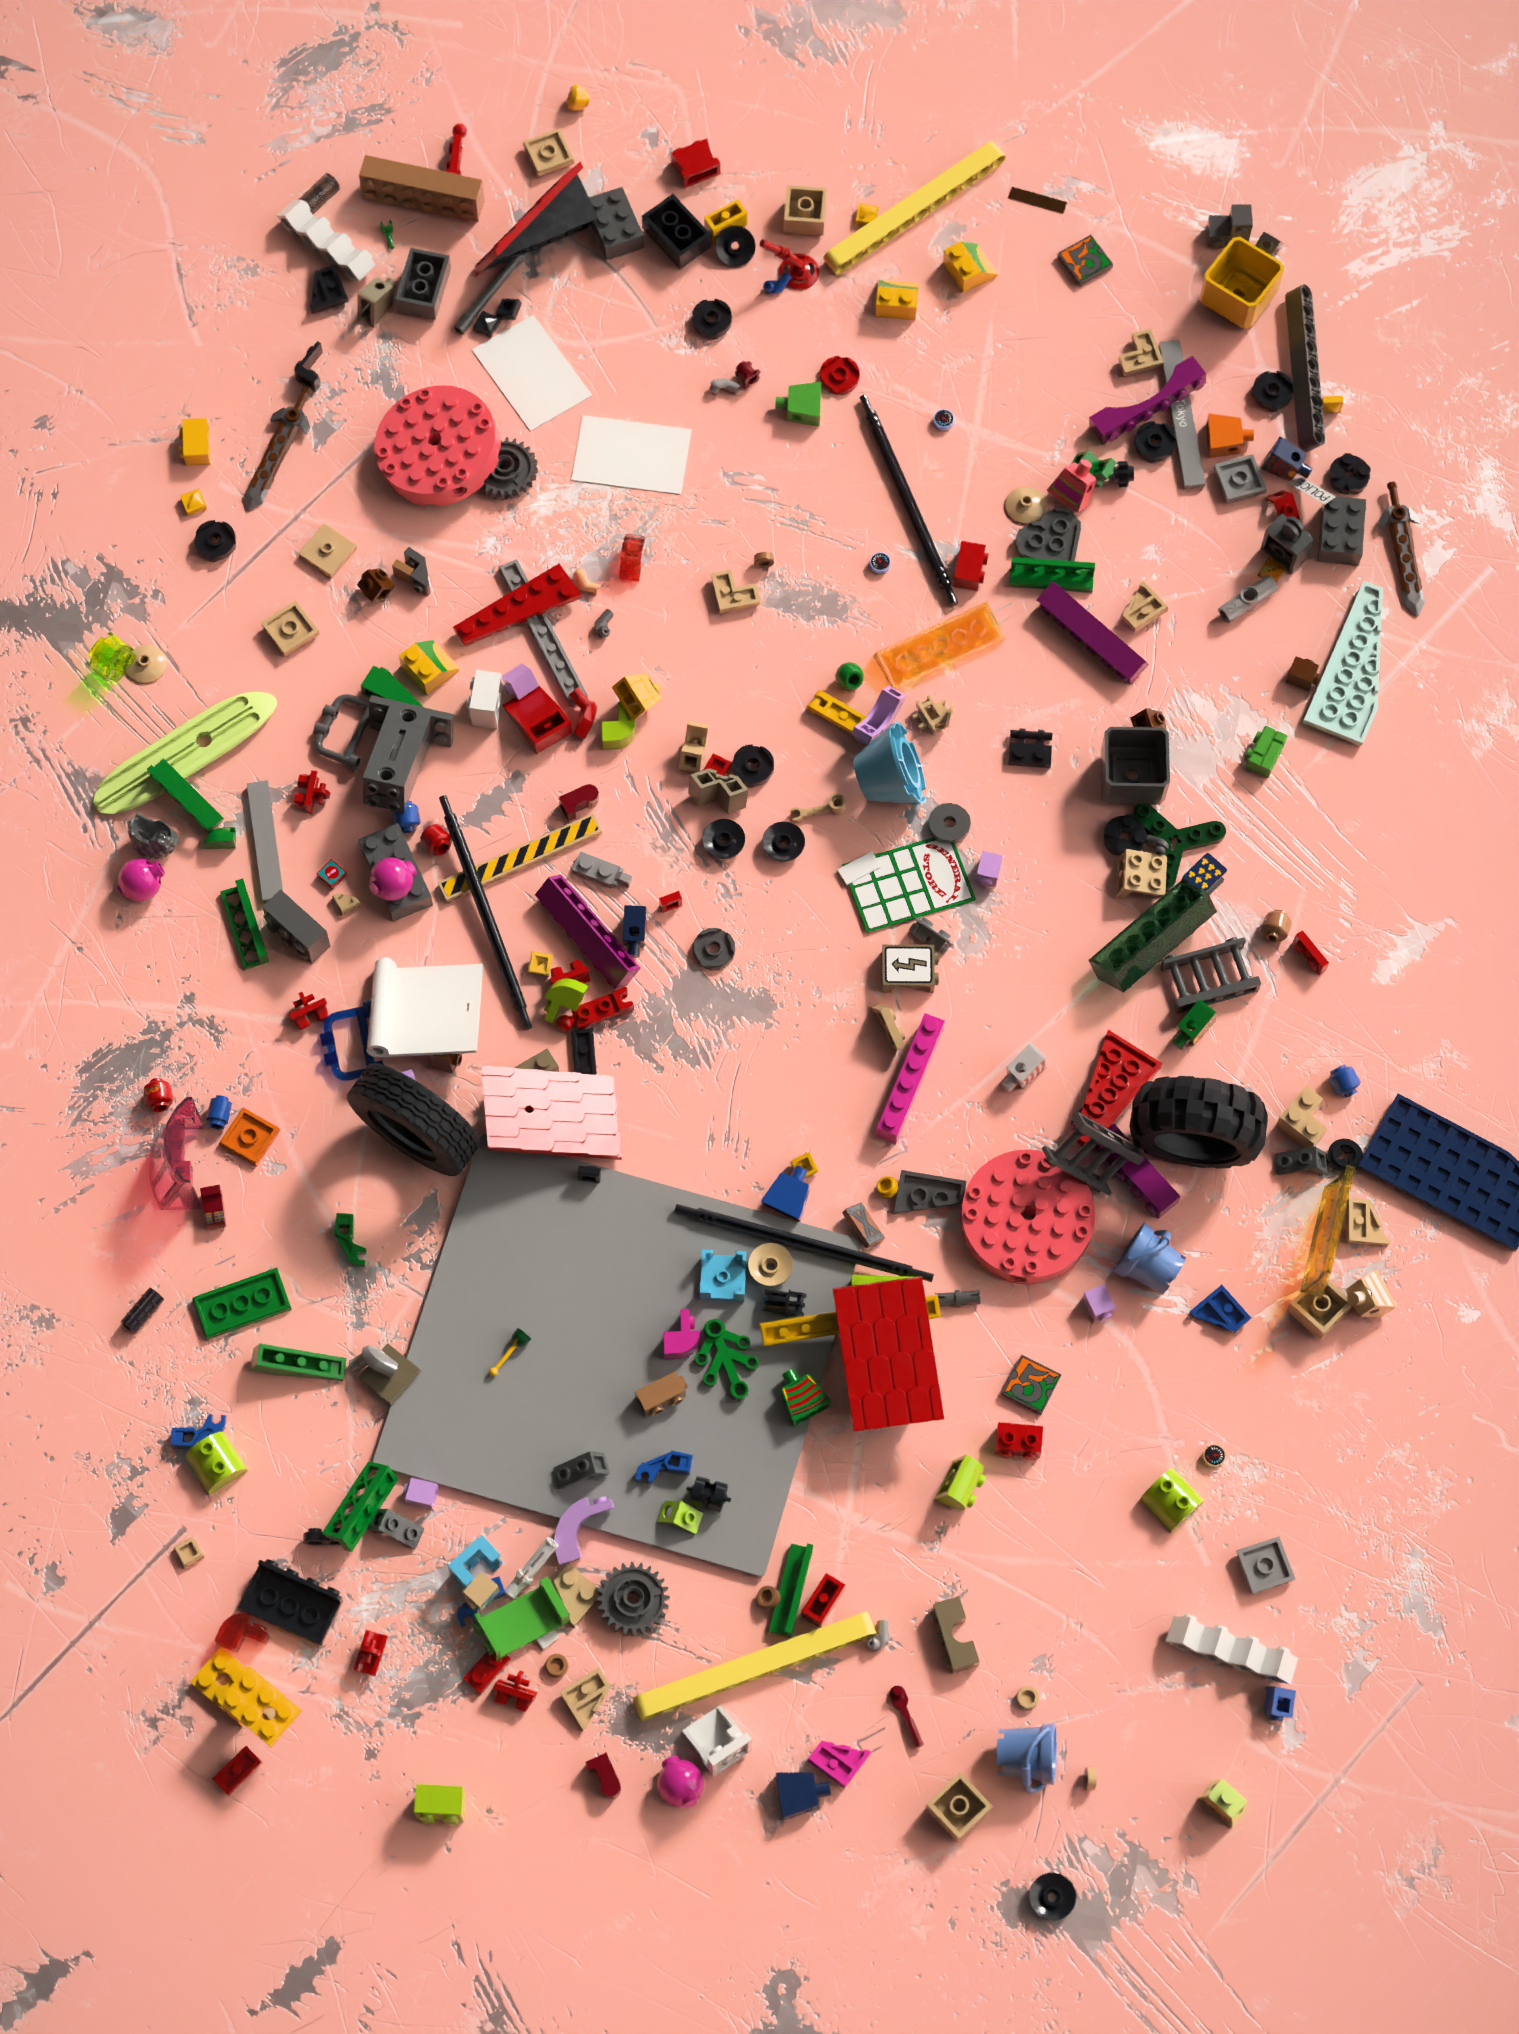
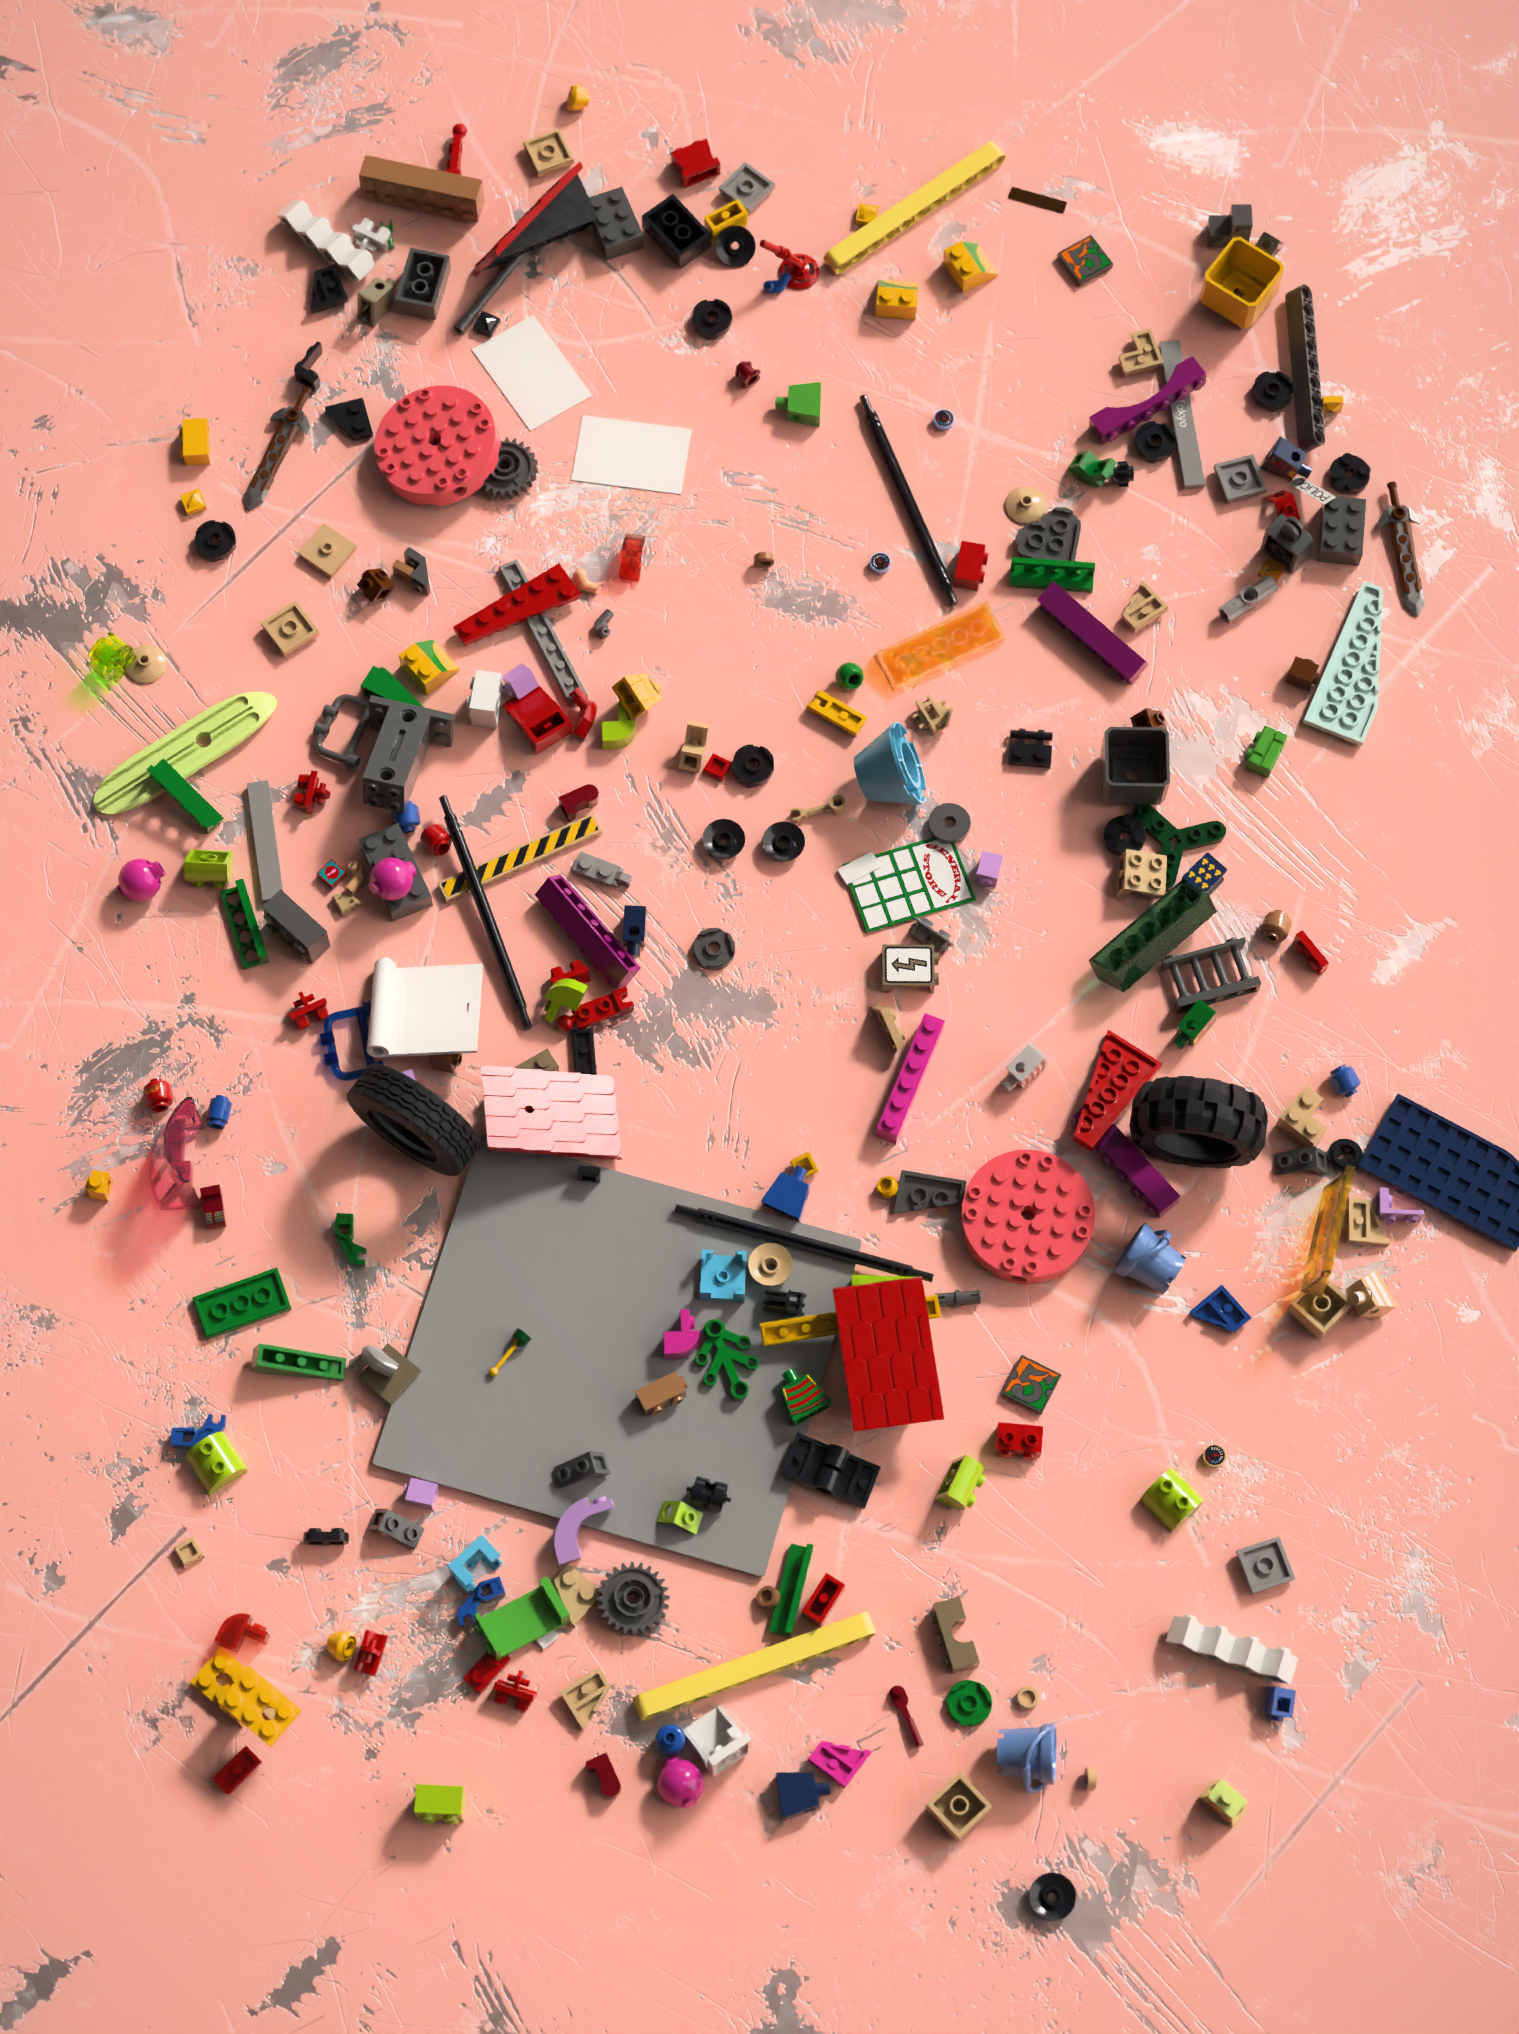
(99, 1185): none -> yellow brick
(142, 1310): black axle -> none
(151, 837): dark grey hair -> none
(209, 866): none -> lime brick
(220, 839): green brick -> none
(249, 1136): orange tile -> none
(291, 1602): black bracket -> none
(320, 192): clear smoke brick -> none
(342, 1644): none -> yellow cone
(352, 418): none -> black wing
(357, 877): none -> light nougat arm
(364, 1505): green fence -> none
(369, 240): none -> white hips
(480, 1592): tan brick -> none
(508, 309): black tile -> none
(515, 1587): white pin -> none
(540, 963): yellow tile -> none
(556, 1665): medium nougat tile -> none
(661, 1463): blue piece -> none
(667, 1747): none -> blue head
(670, 901): red tile -> none
(709, 786): dark tan brick -> none
(723, 383): light grey arm -> none
(731, 597): tan plate -> none
(747, 186): none -> light grey plate
(805, 210): tan brick -> none
(830, 1470): none -> black plate
(839, 375): red tile -> none
(863, 1225): tile -> none
(880, 716): lavender arch -> none
(881, 1638): light grey arm -> none
(969, 1703): none -> green tile
(1074, 485): coral torso -> none
(1098, 1135): dark grey fence -> none
(1099, 1303): lavender brick -> none
(1159, 844): dark grey arm -> none
(1226, 435): orange torso -> none
(1384, 1202): none -> lavender bracket

